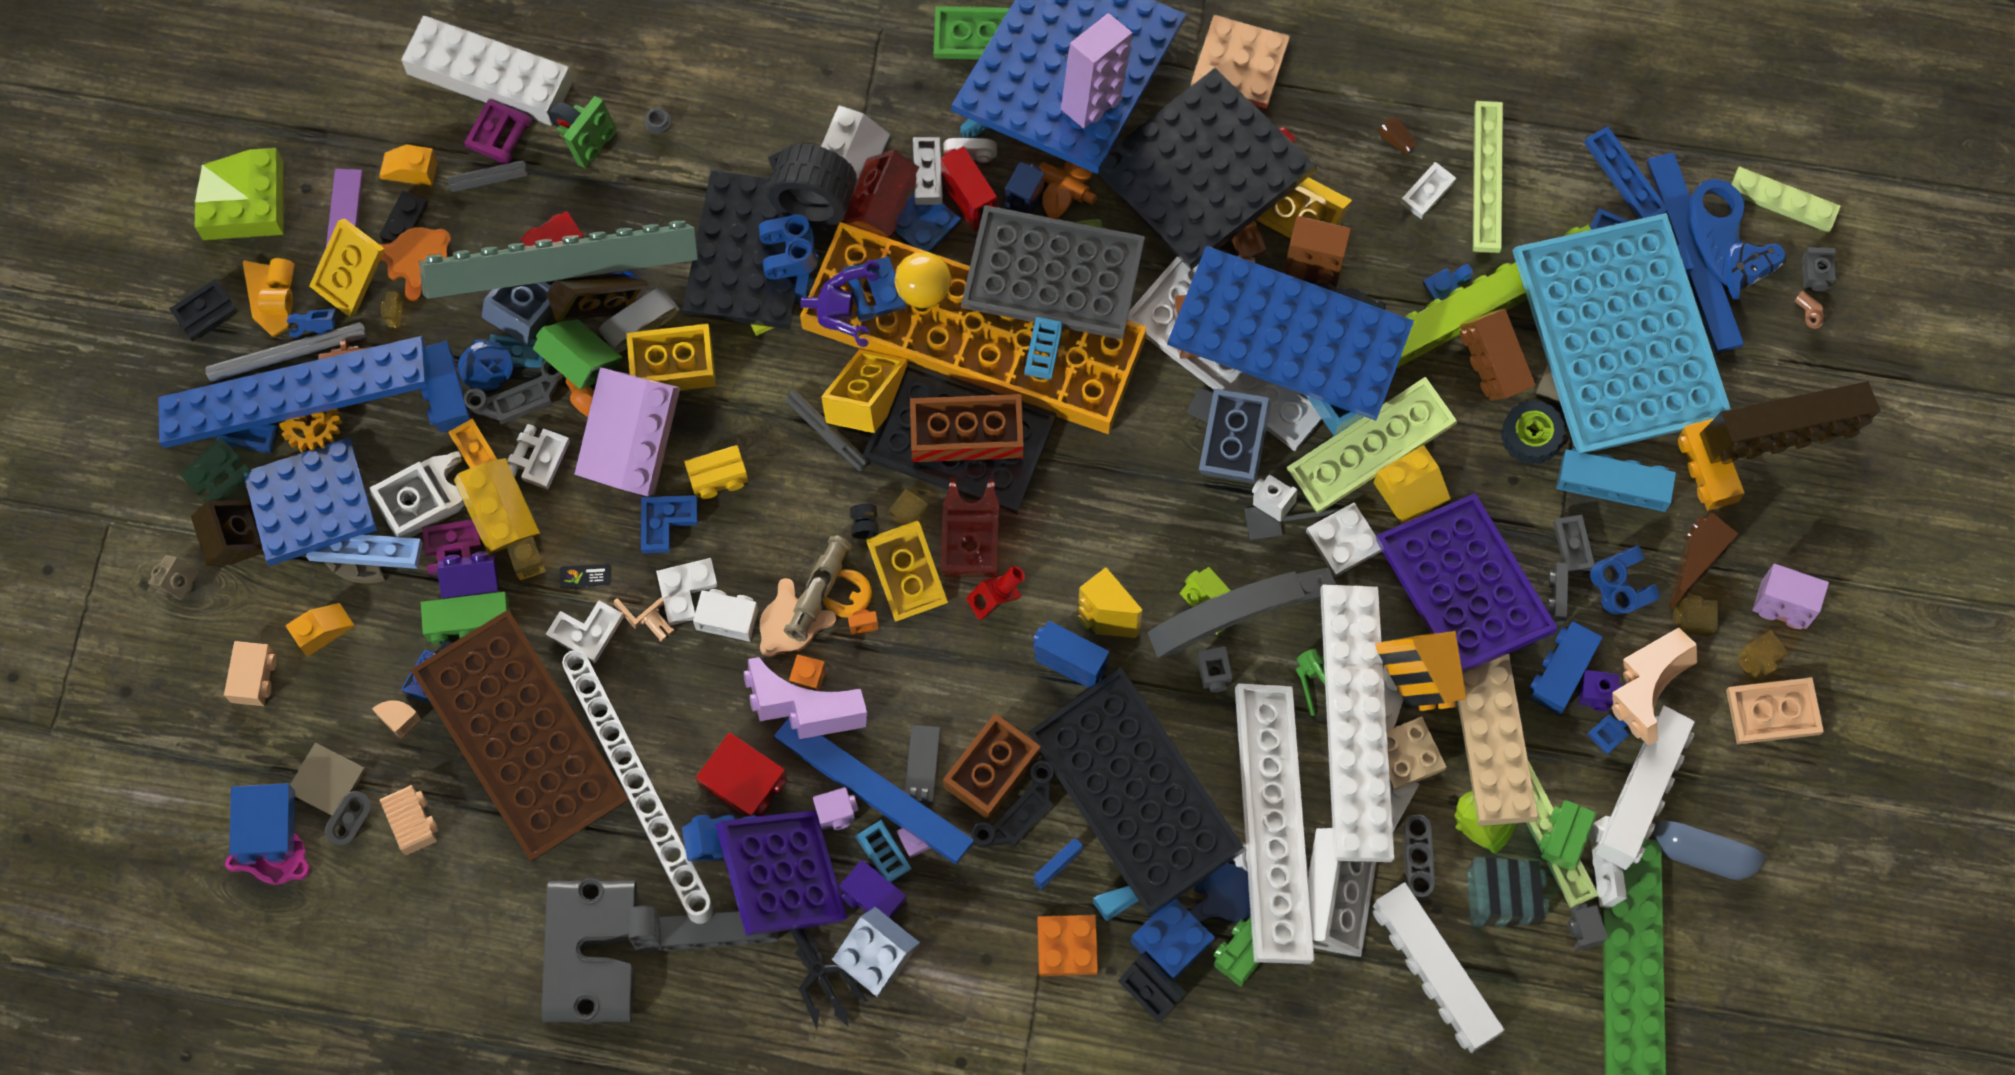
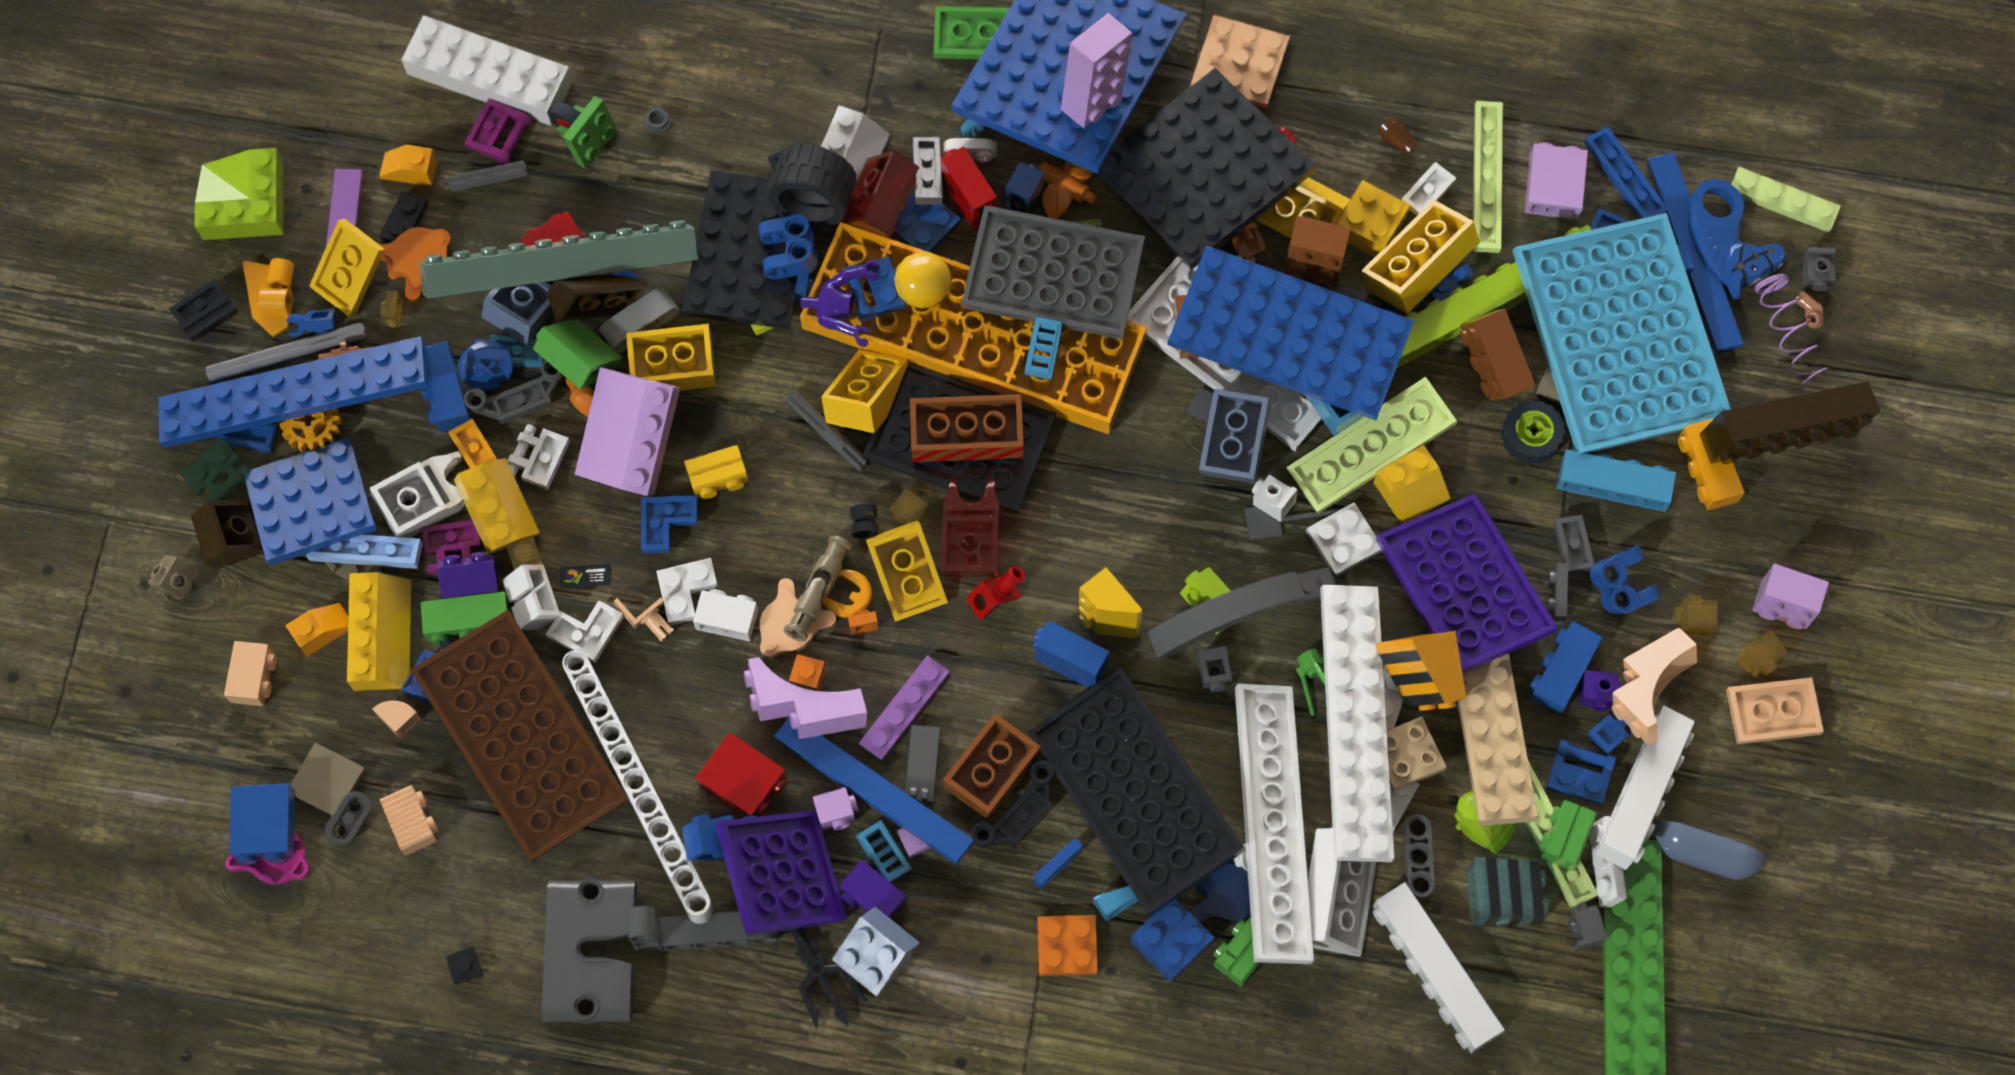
(379, 631): none -> yellow slope
(464, 965): none -> black plate
(532, 597): none -> white piece
(904, 708): none -> medium lavender plate
(1152, 987): black plate -> none
(1373, 218): none -> yellow brick
(1420, 256): none -> yellow brick
(1556, 181): none -> lavender brick
(1579, 781): none -> blue plate
(1704, 547): reddish brown slope -> none
(1777, 285): none -> lavender piece

